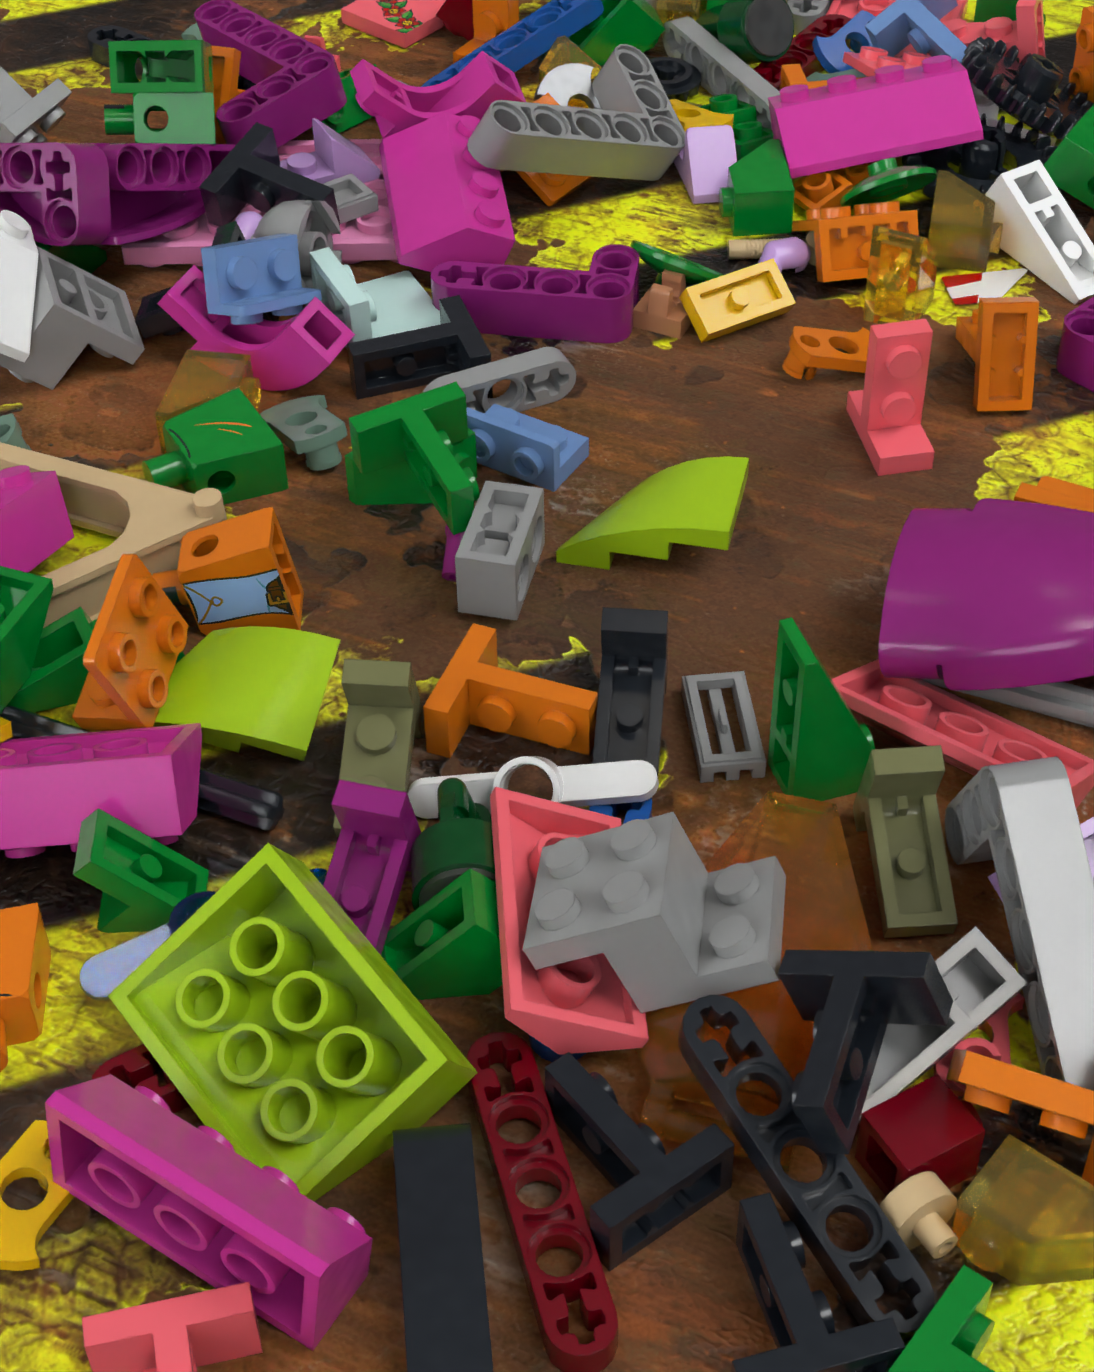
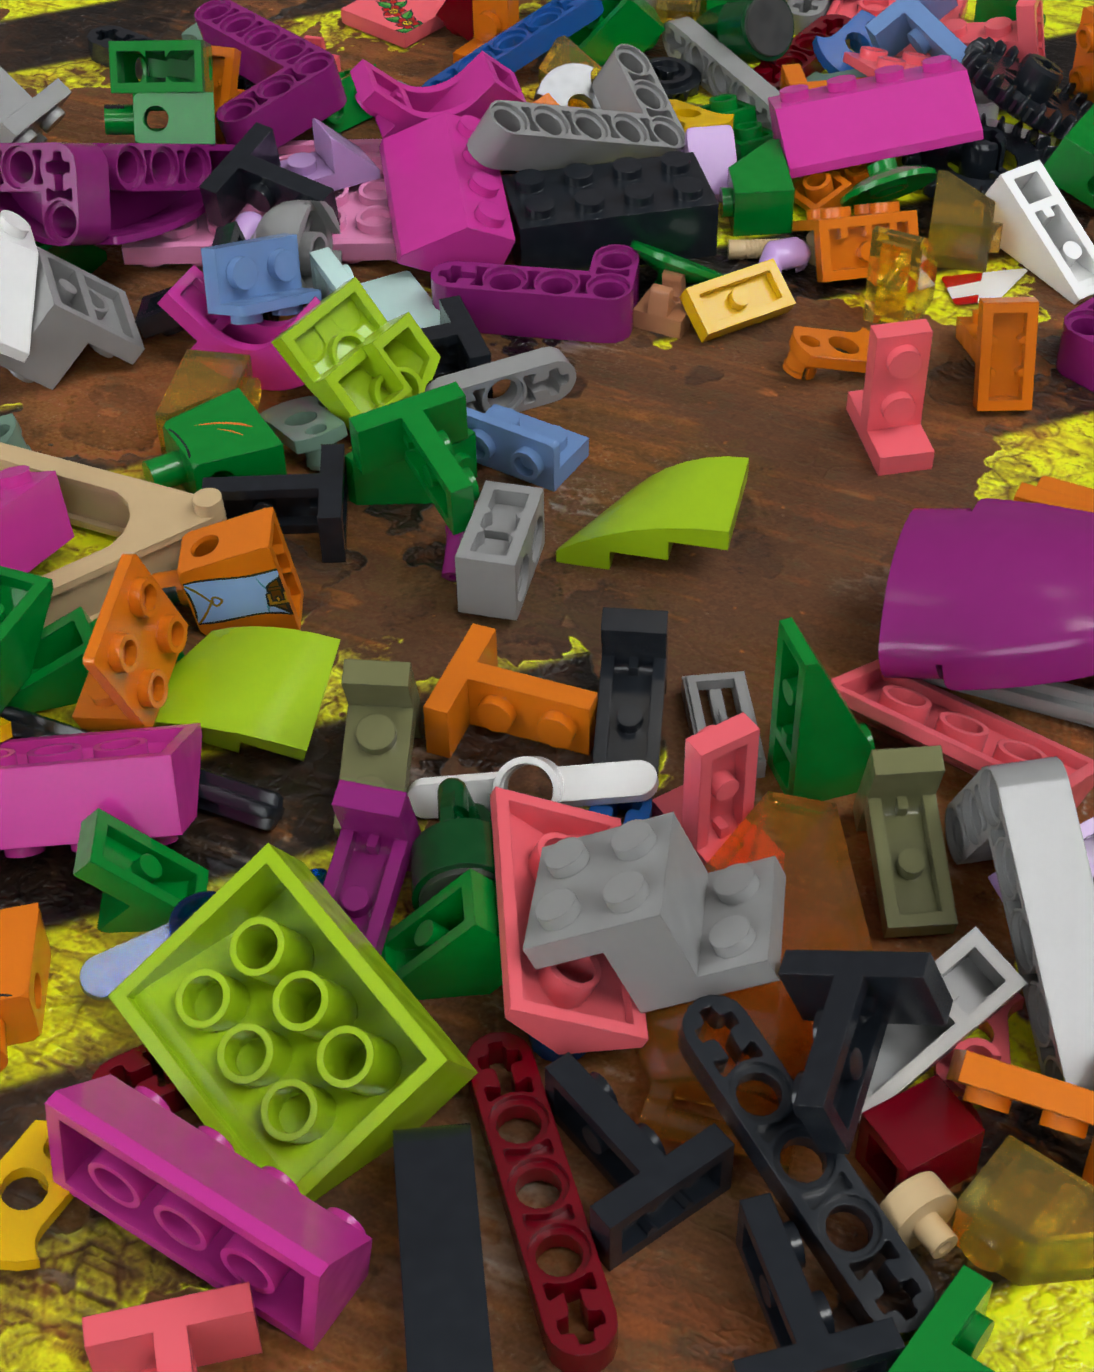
(300, 500): none -> black bracket
(353, 198): light grey tile -> none
(357, 356): none -> lime slope
(579, 208): none -> black brick
(716, 784): none -> coral bracket

